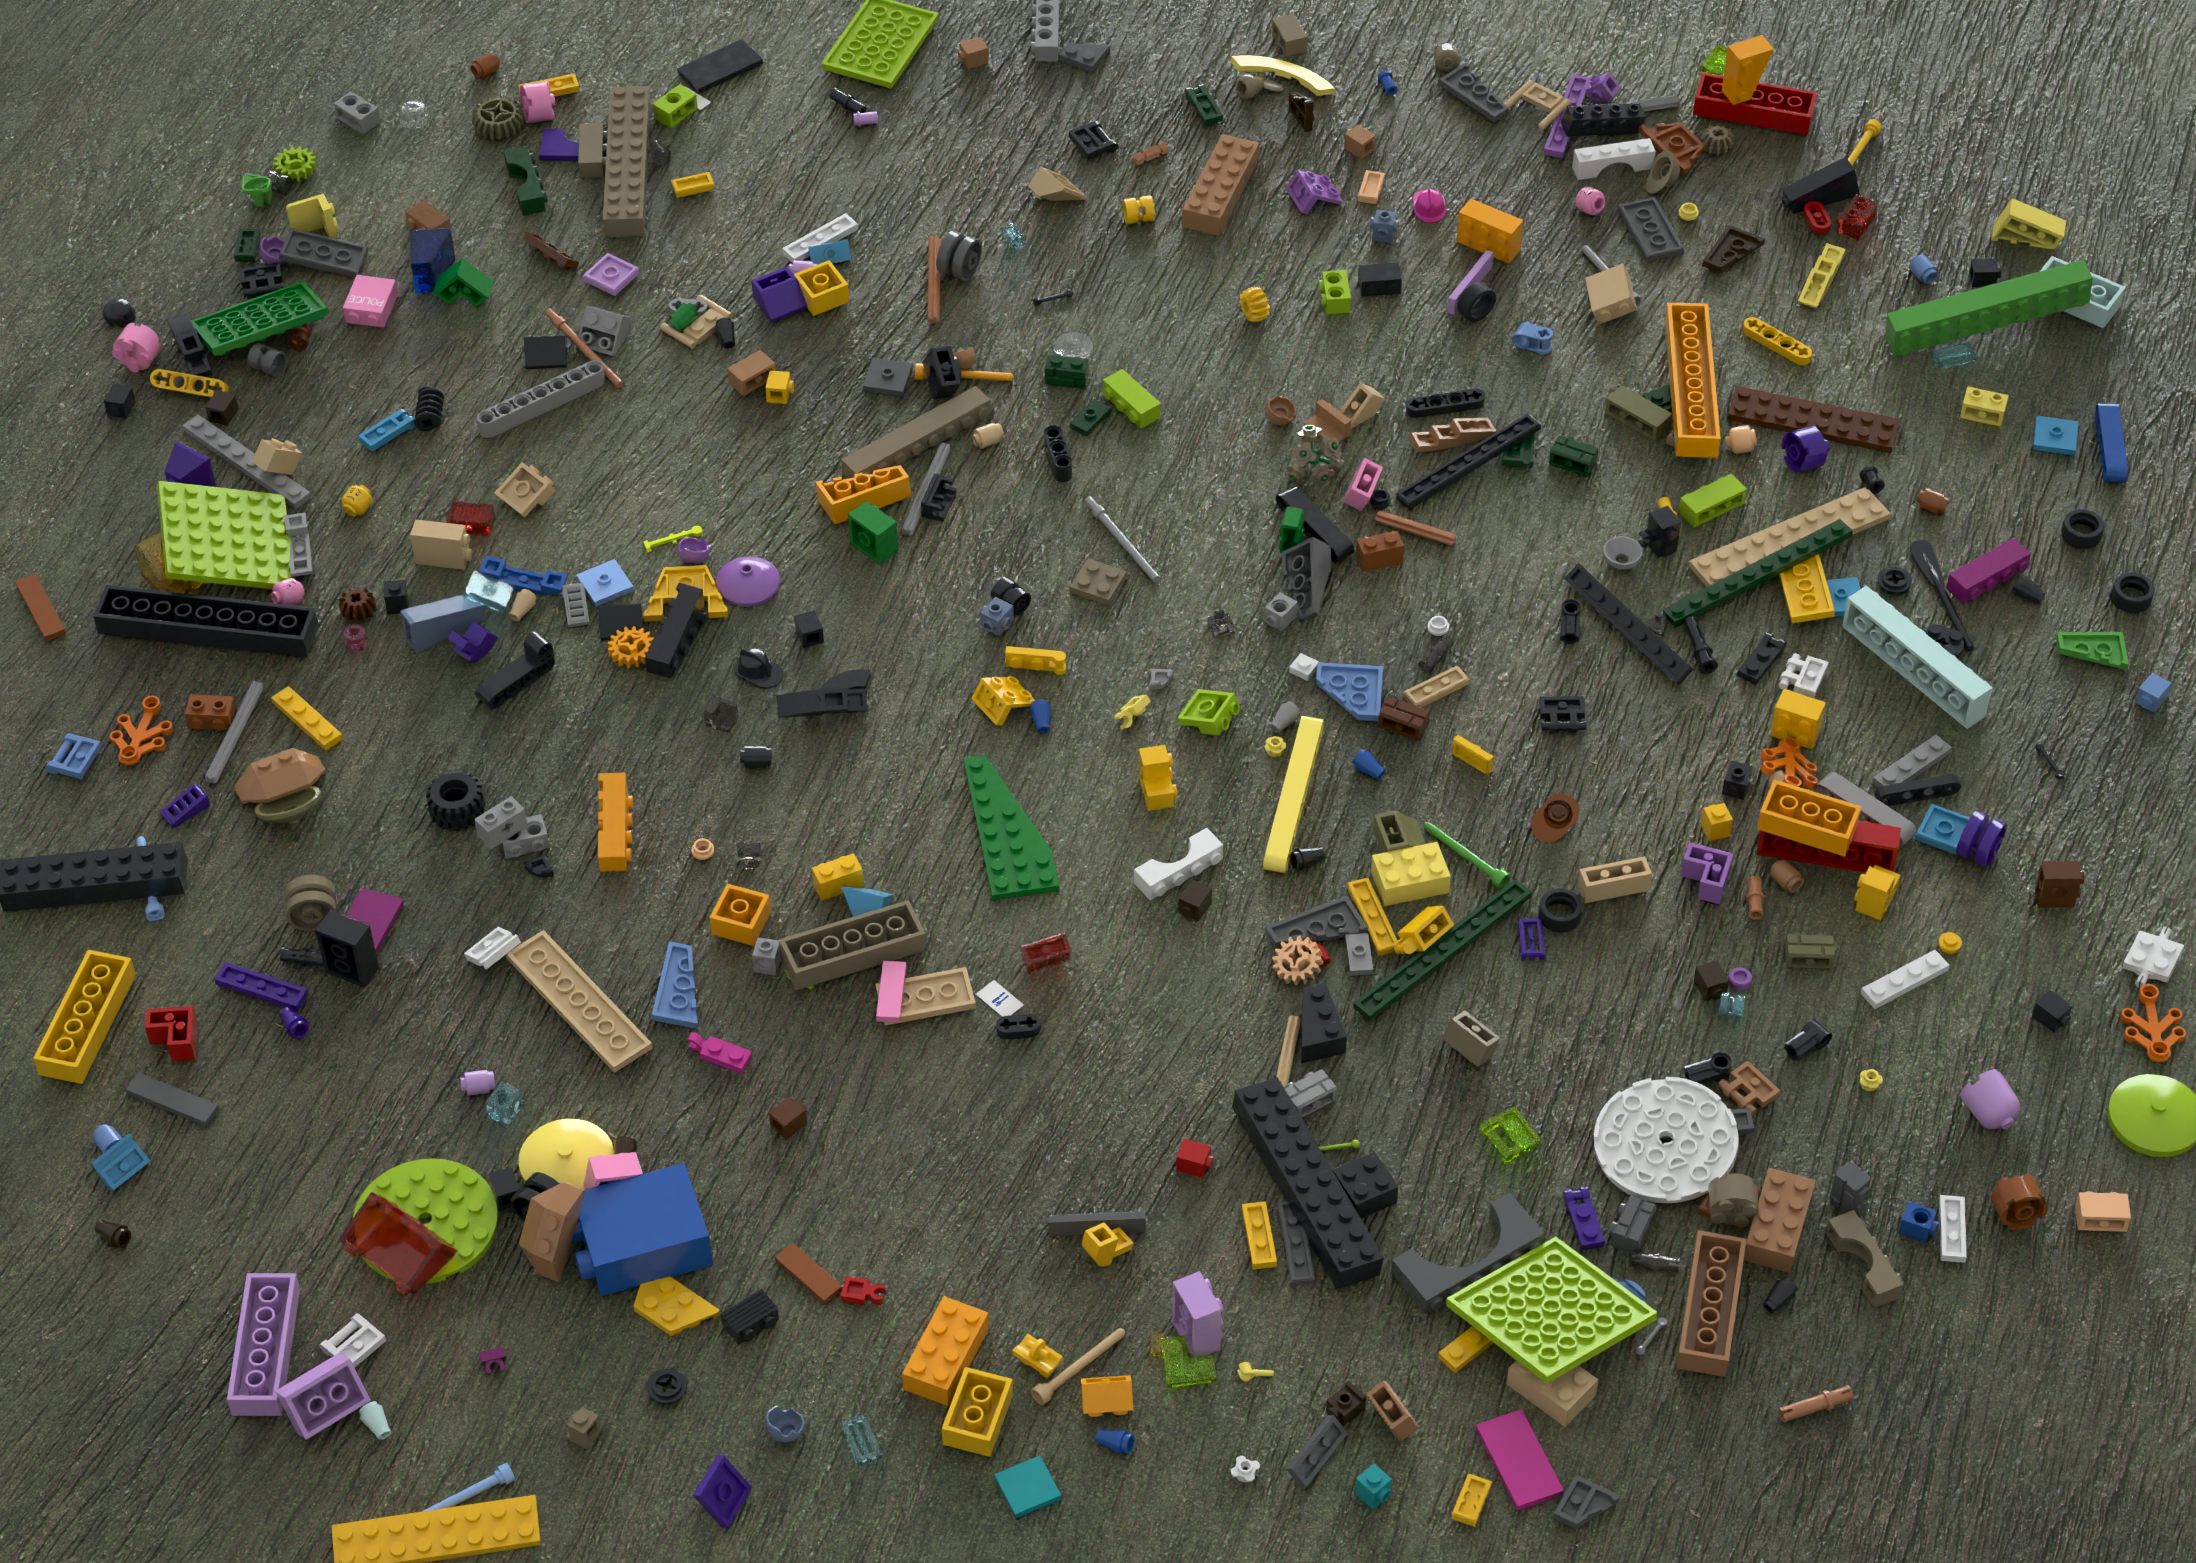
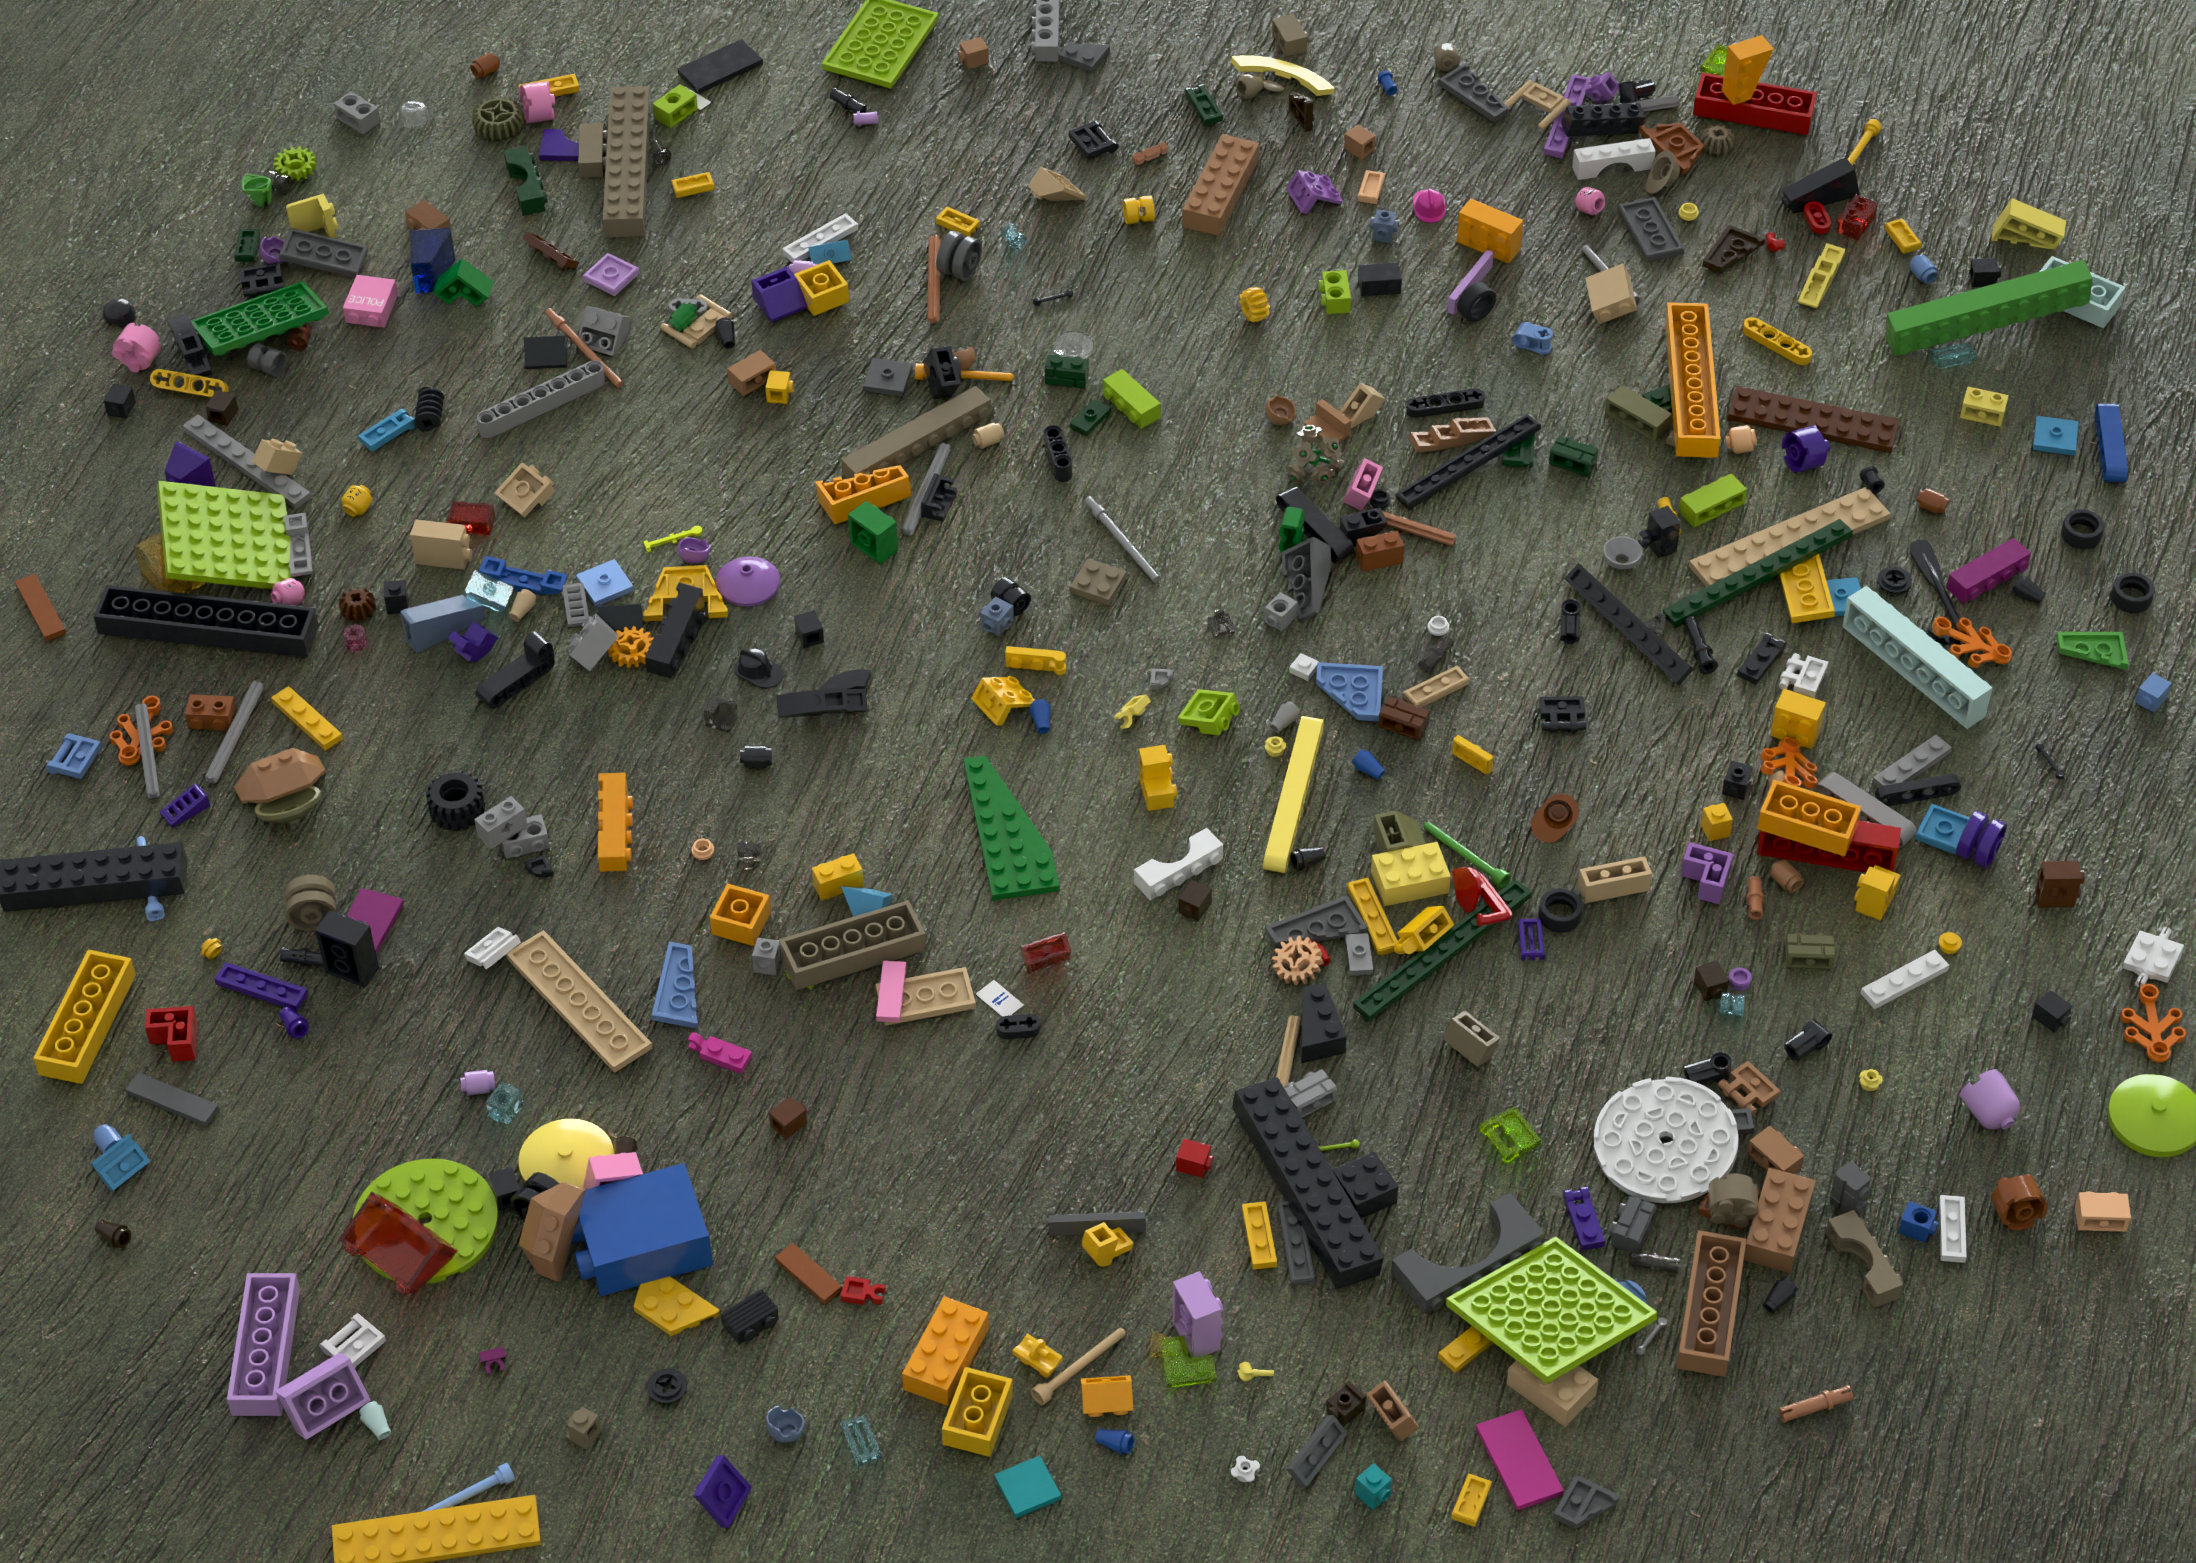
(147, 751): none -> light grey axle
(211, 948): none -> yellow plate
(591, 642): none -> light grey slope
(958, 223): none -> yellow tile
(1362, 524): none -> black slope
(1469, 886): none -> red piece
(1634, 90): none -> black piece
(1773, 244): none -> red arm
(1773, 1151): none -> medium nougat brick
(1902, 236): none -> yellow plate
(1974, 642): none -> orange plant

